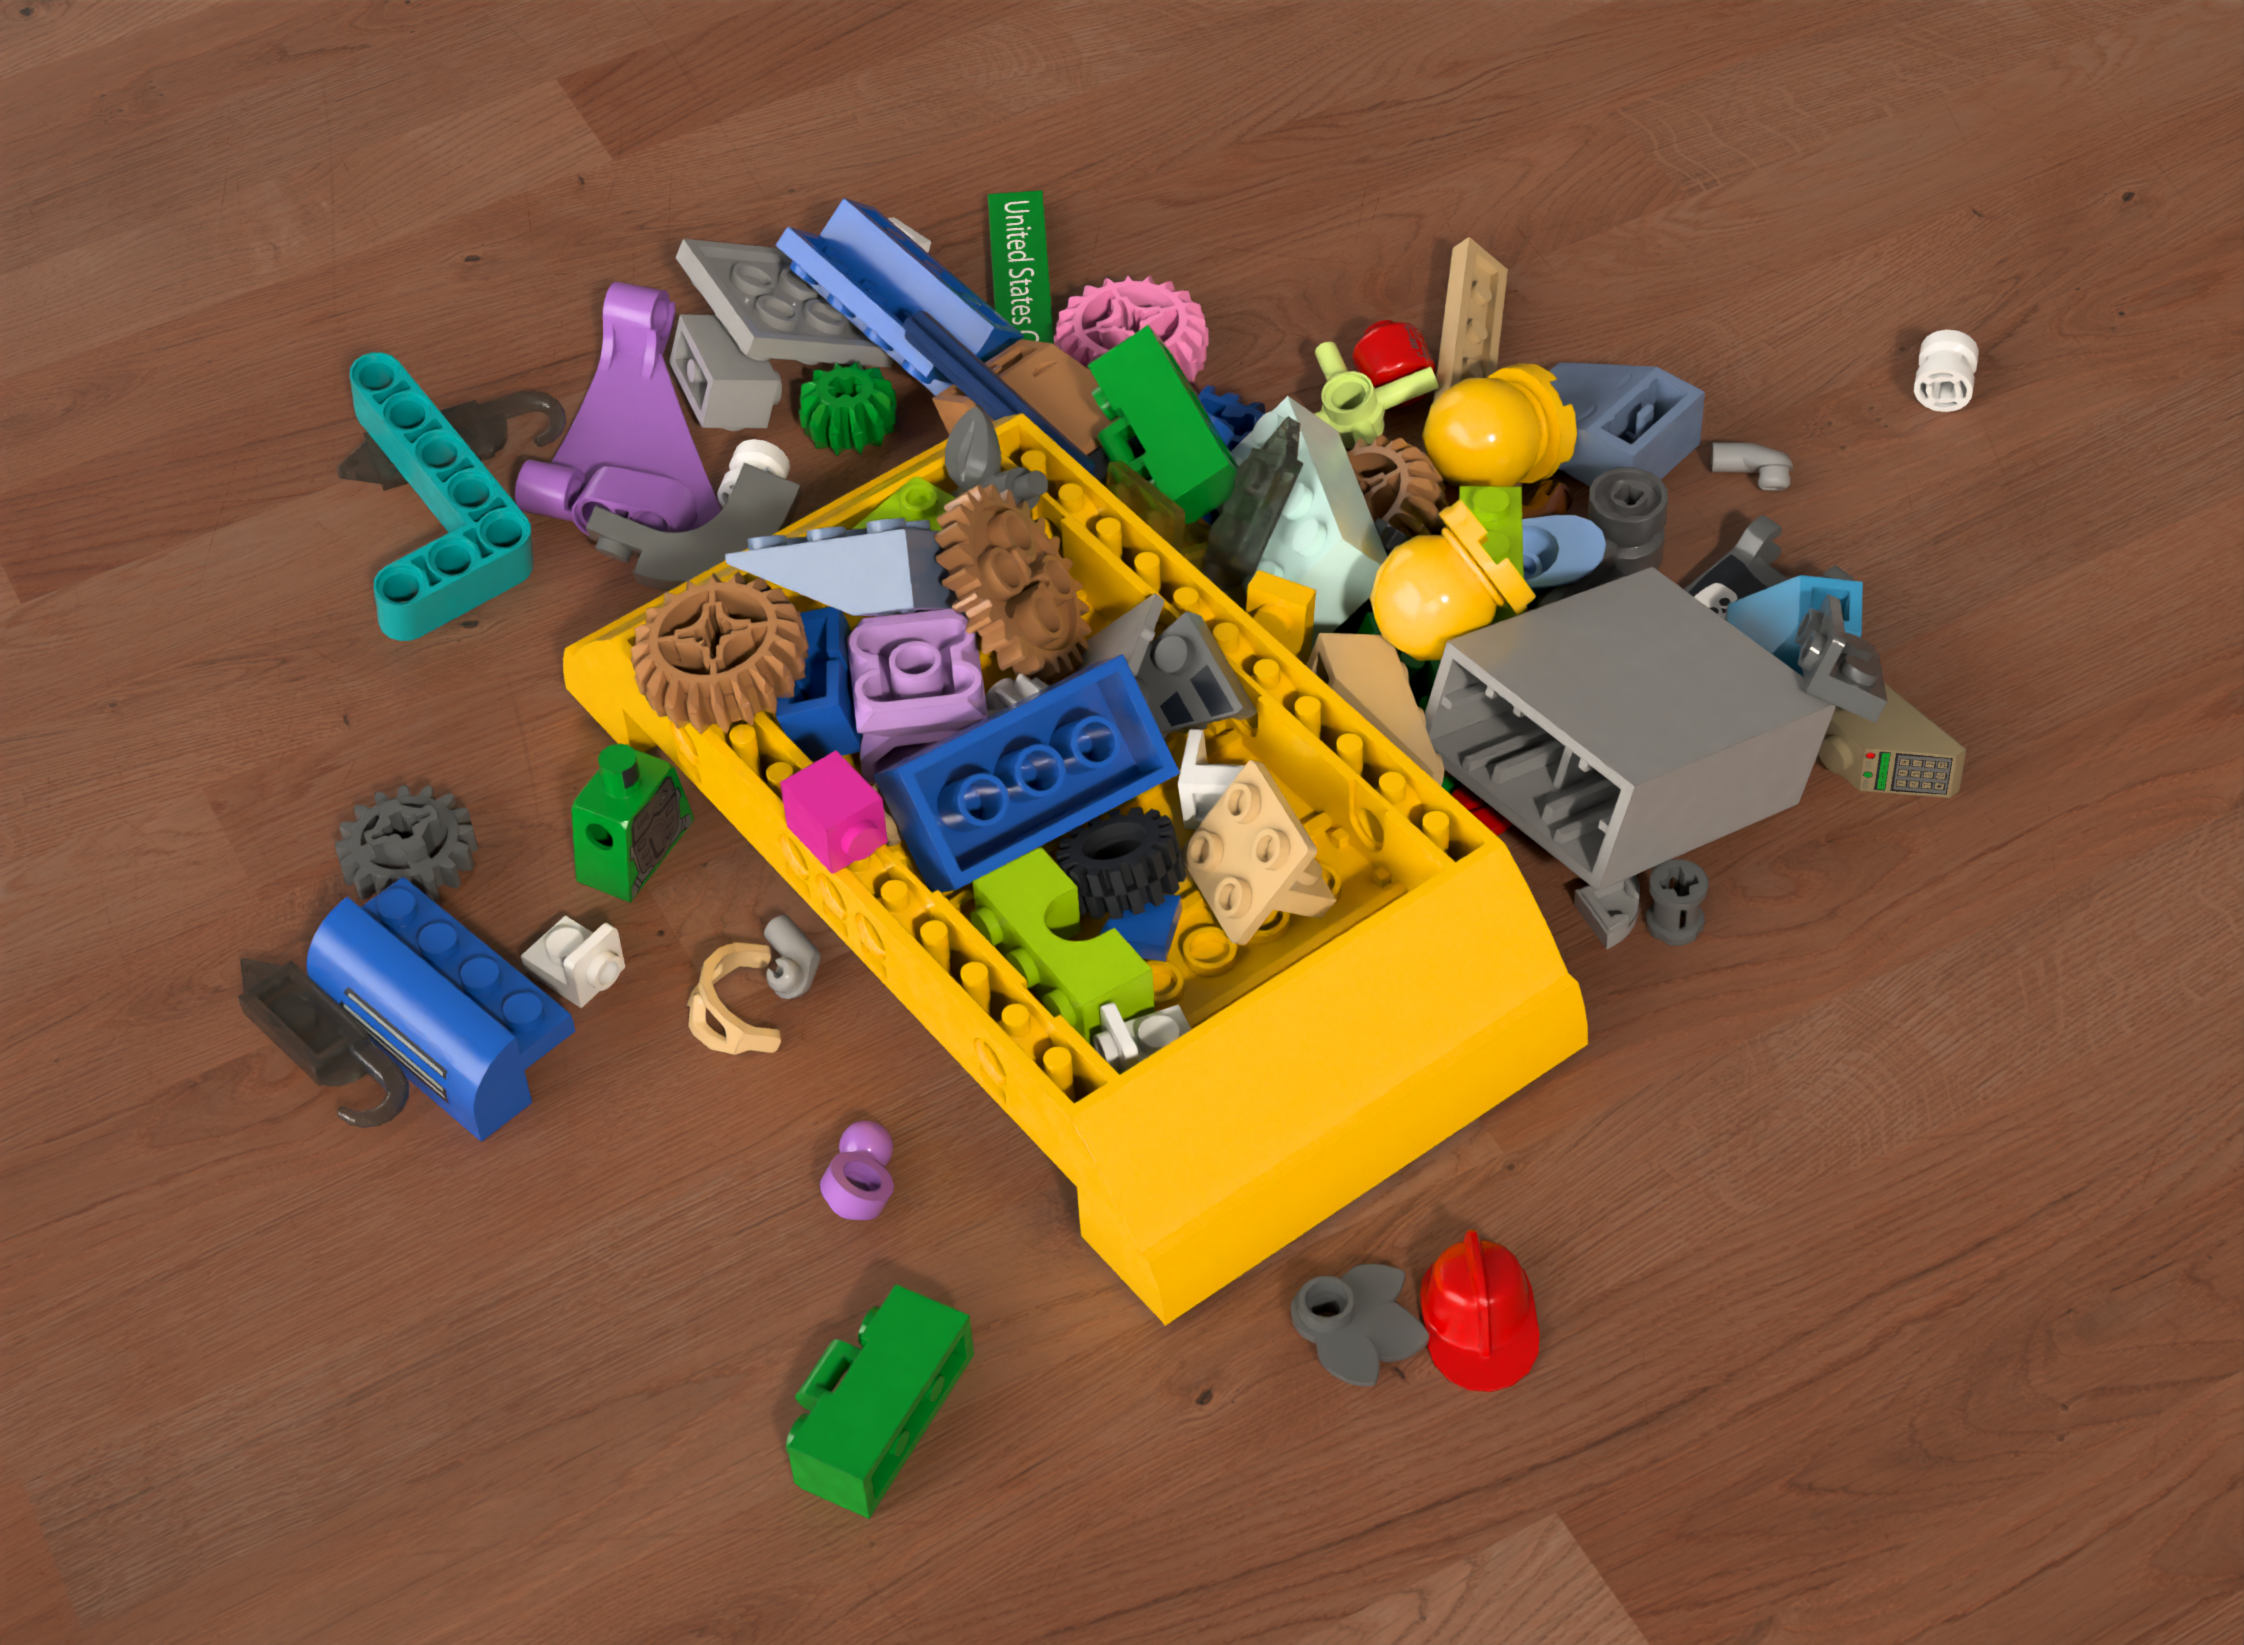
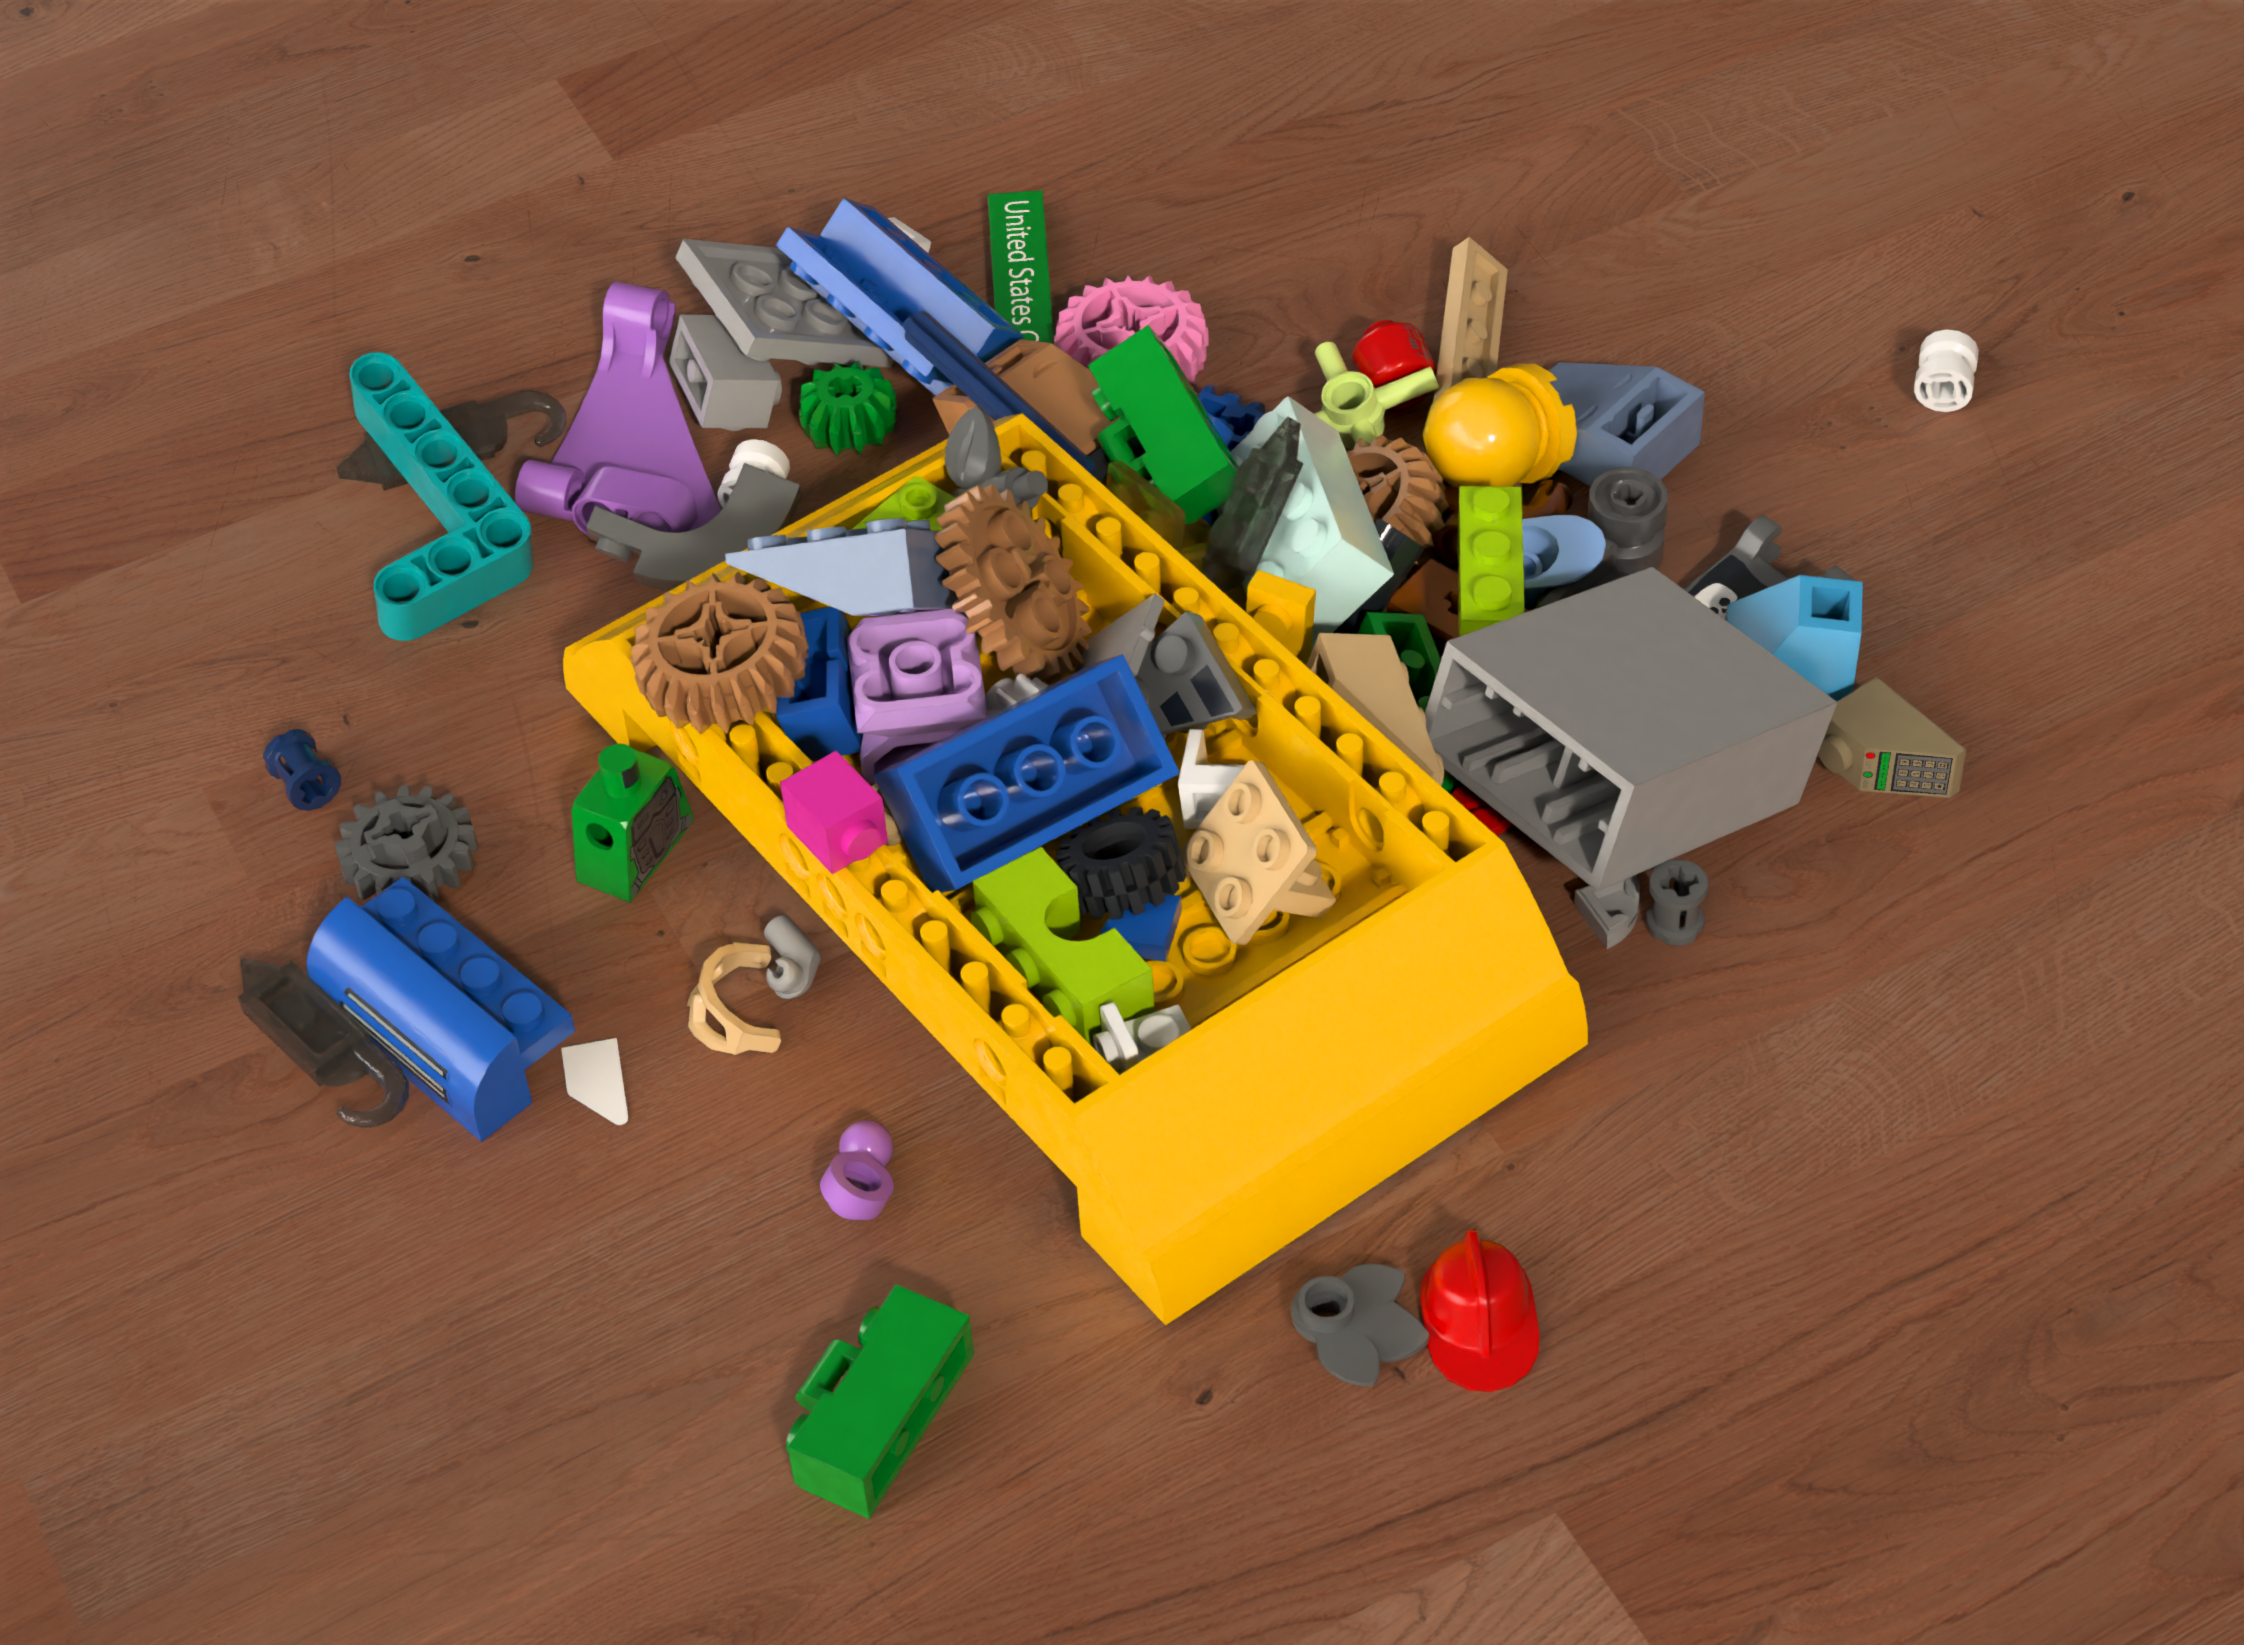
(302, 770): none -> dark blue bush
(575, 960): white bracket -> none
(596, 1078): none -> white sticker
(1443, 587): yellow tile -> none
(1753, 458): light grey arm -> none
(1839, 664): dark grey bracket -> none

